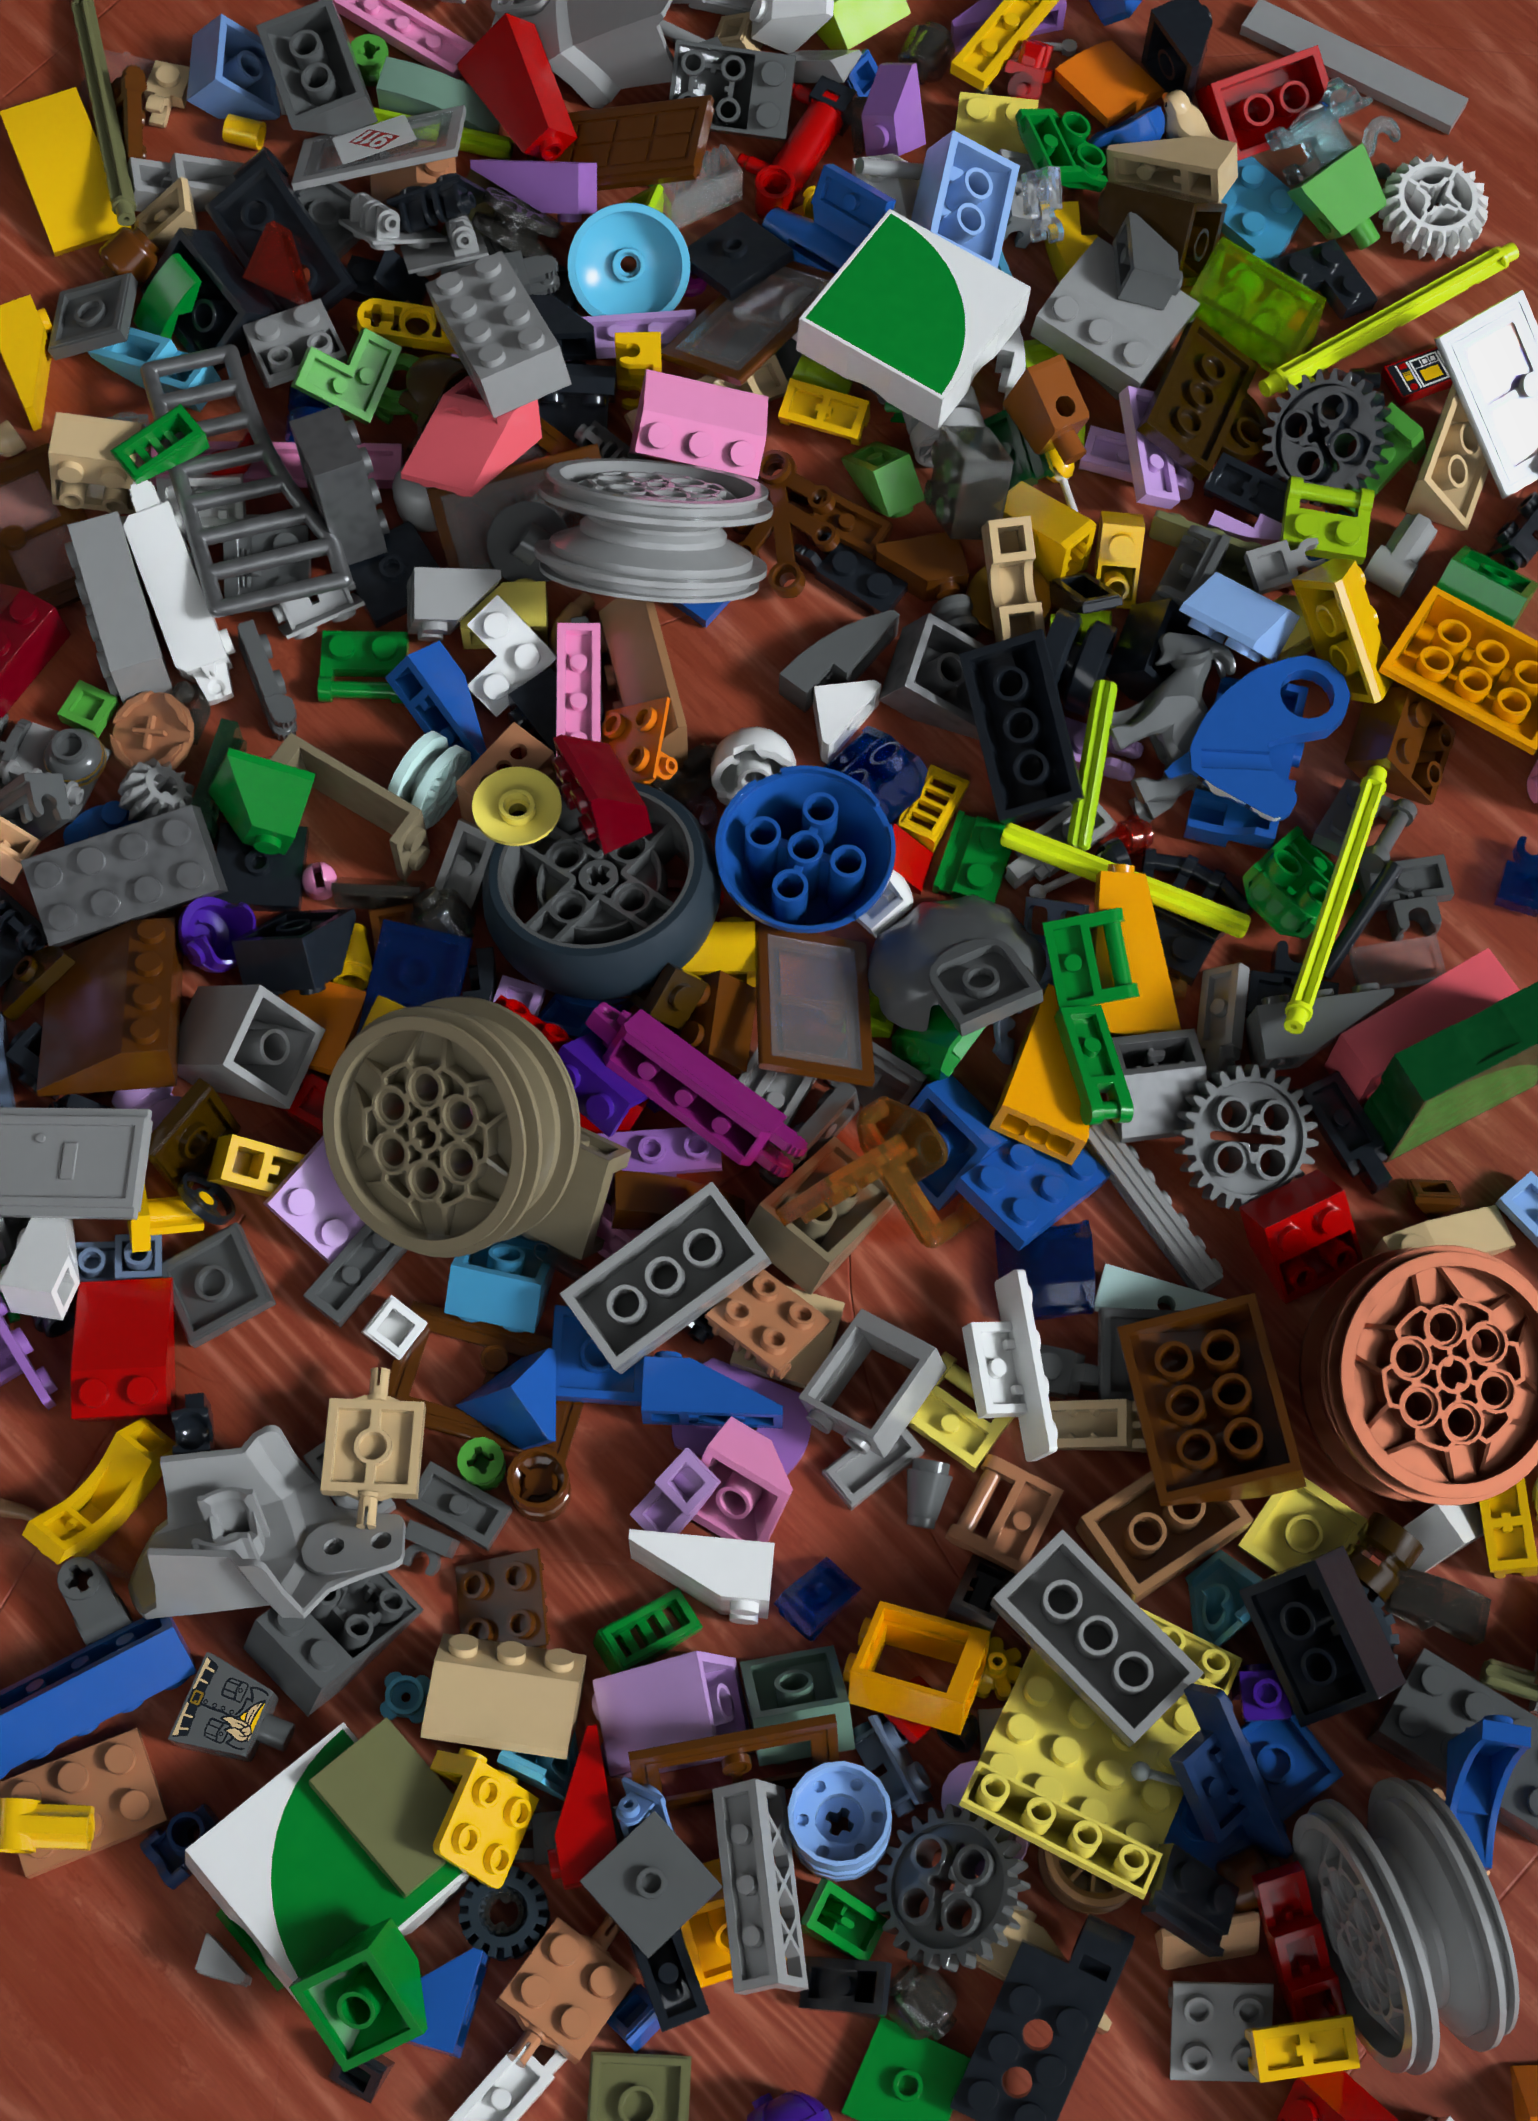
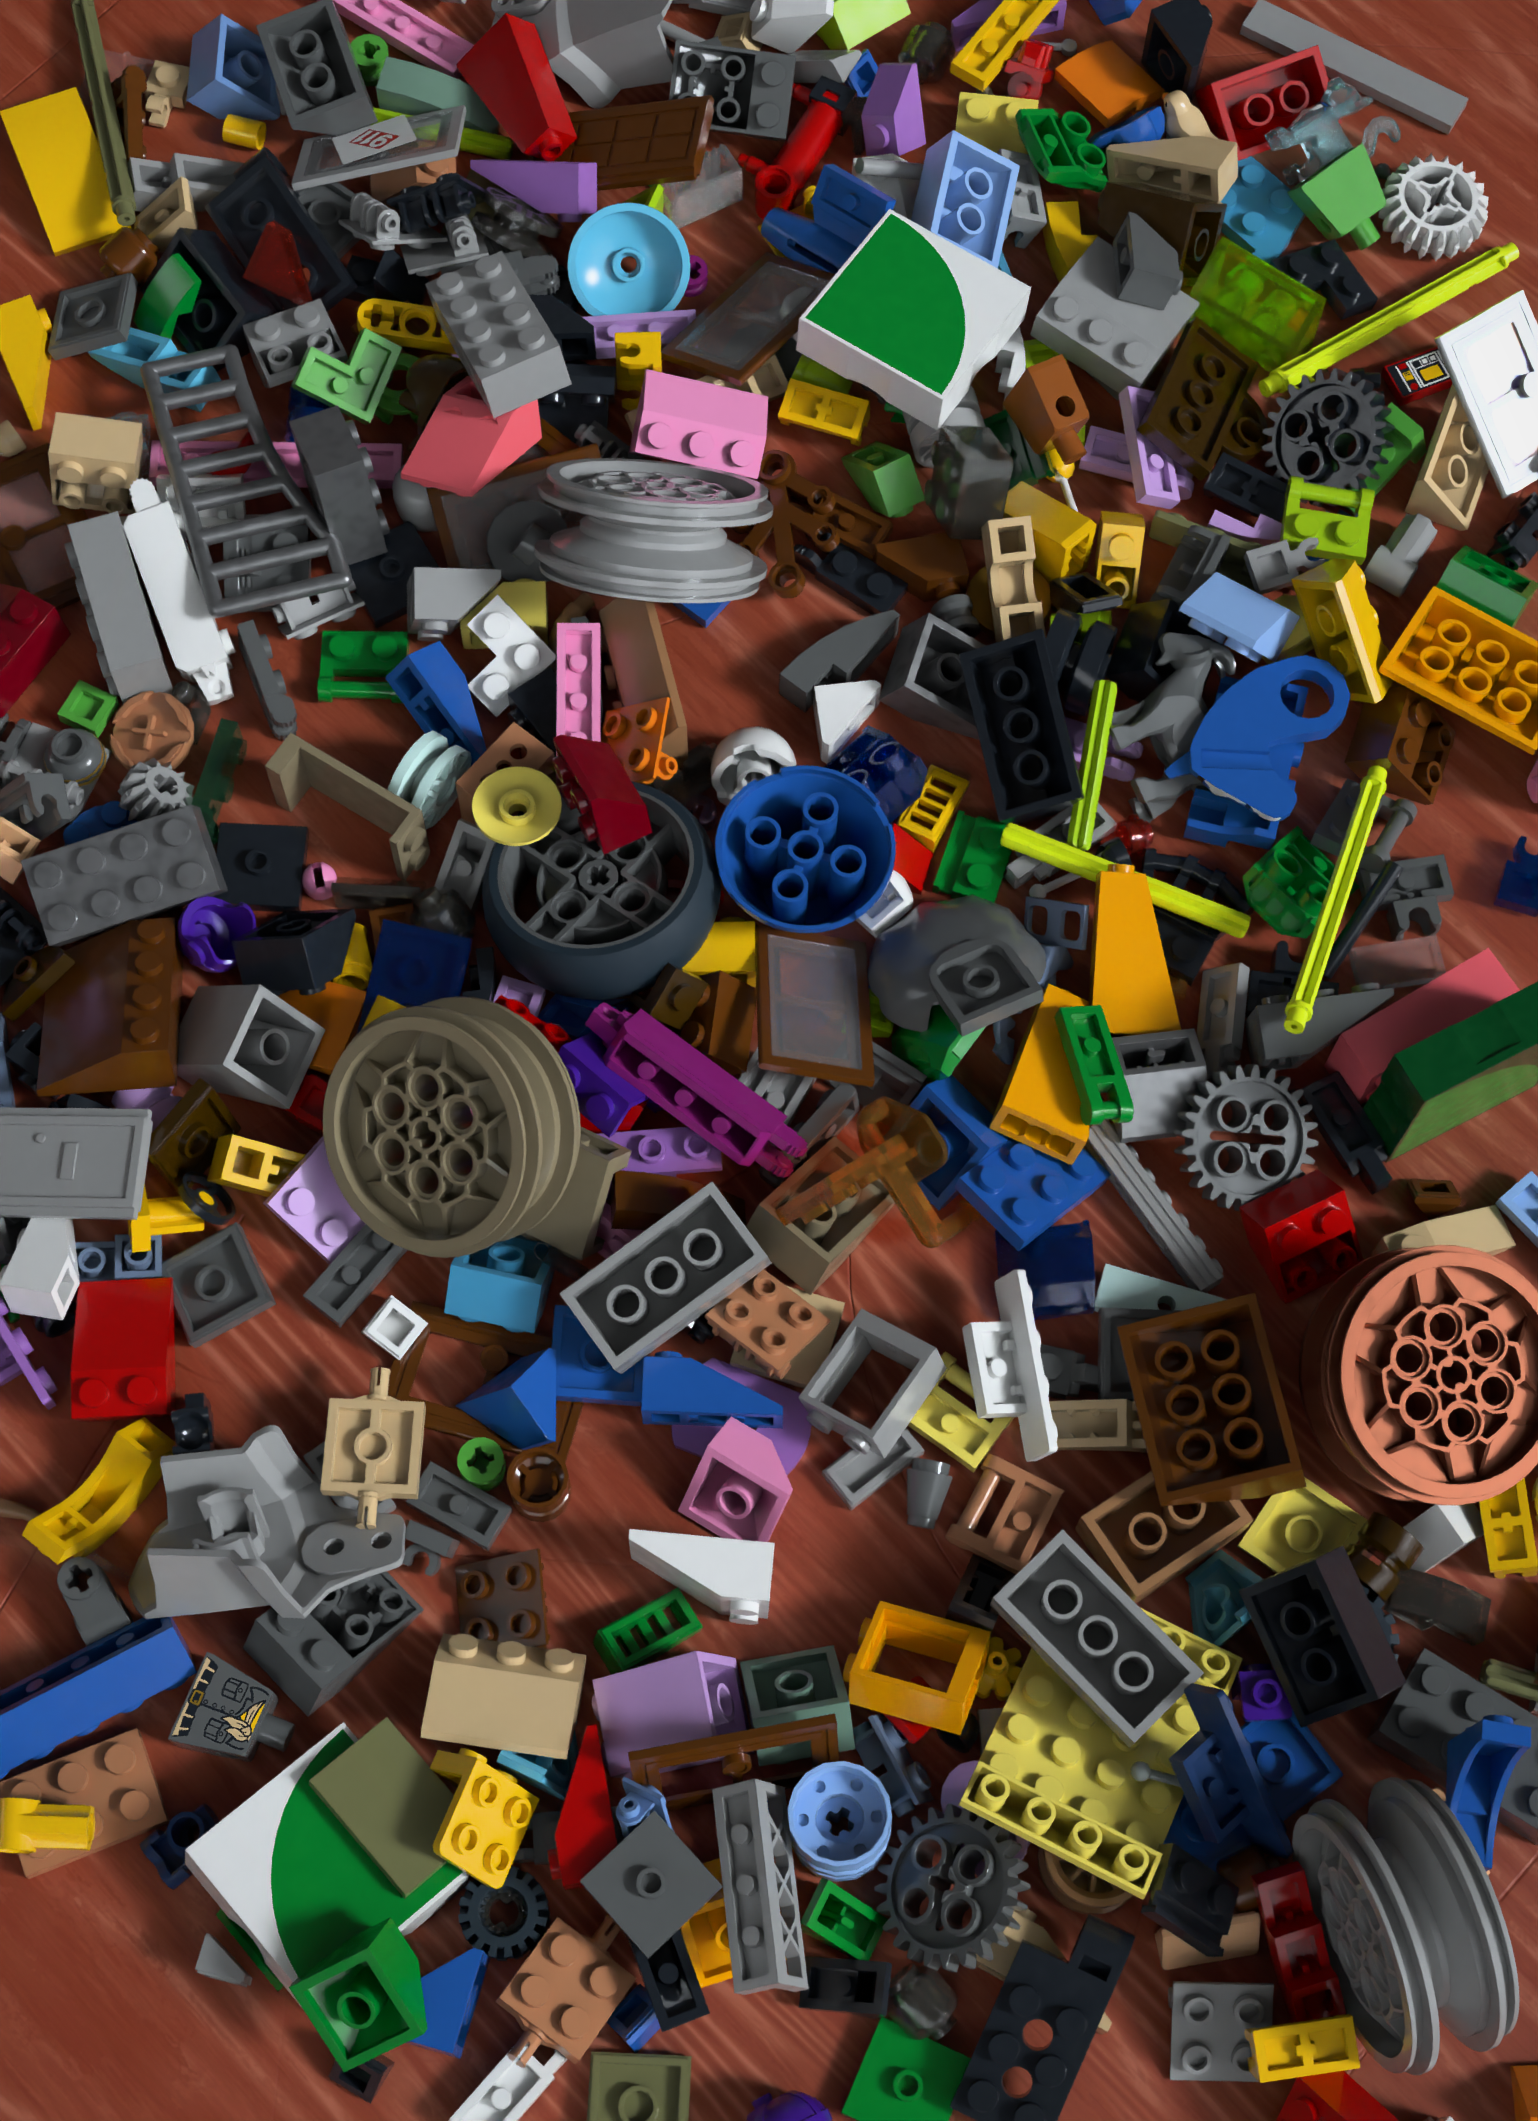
(163, 428): green slope -> none
(261, 799): green slope -> none
(397, 1686): medium azure plate -> none
(677, 1495): lavender slope -> none
(738, 256): black plate -> none
(817, 1598): clear blue slope -> none
(1040, 199): clear plate -> none
(1075, 962): green plate -> none

